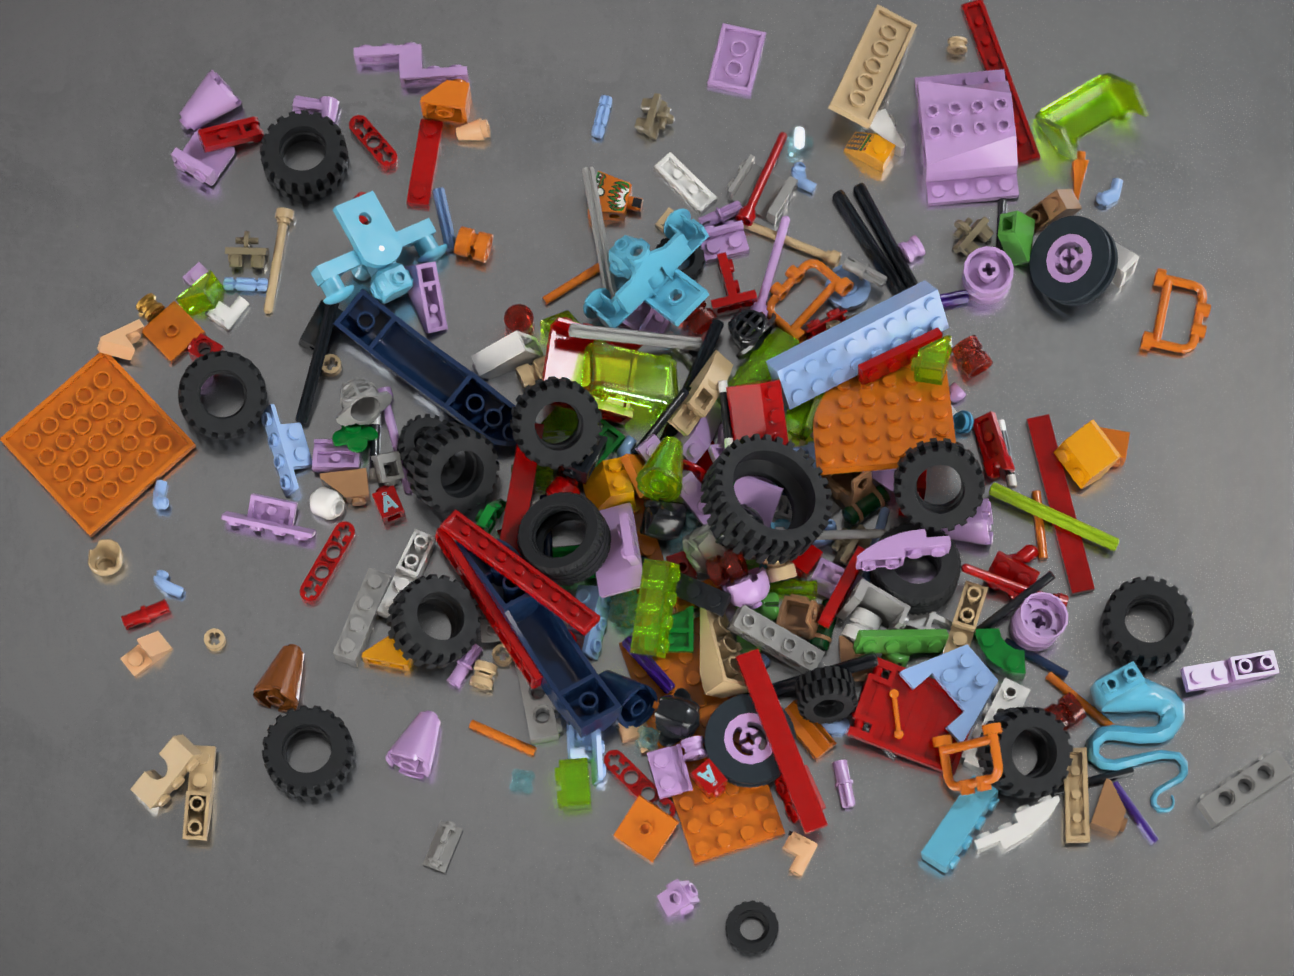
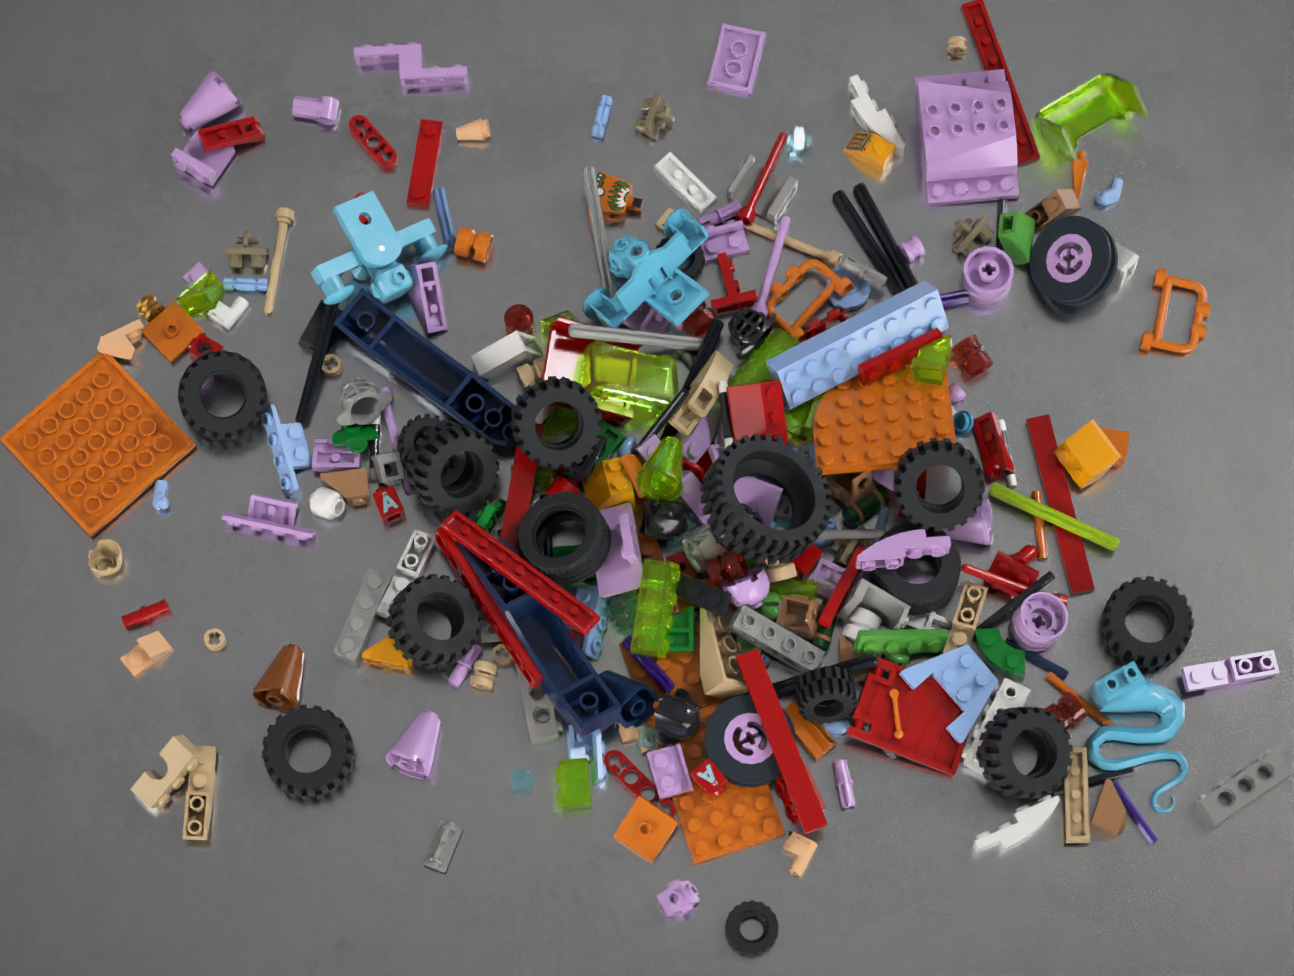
(165, 585): light blue arm -> none
(294, 130): black tyre -> none
(330, 563): red beam -> none
(448, 102): orange slope -> none
(502, 737): orange bar -> none
(569, 285): orange bar -> none
(693, 748): lavender wheel -> none
(798, 172): light blue arm -> none
(872, 66): tan plate -> none
(958, 827): medium azure brick -> none
(984, 782): orange bar -> none

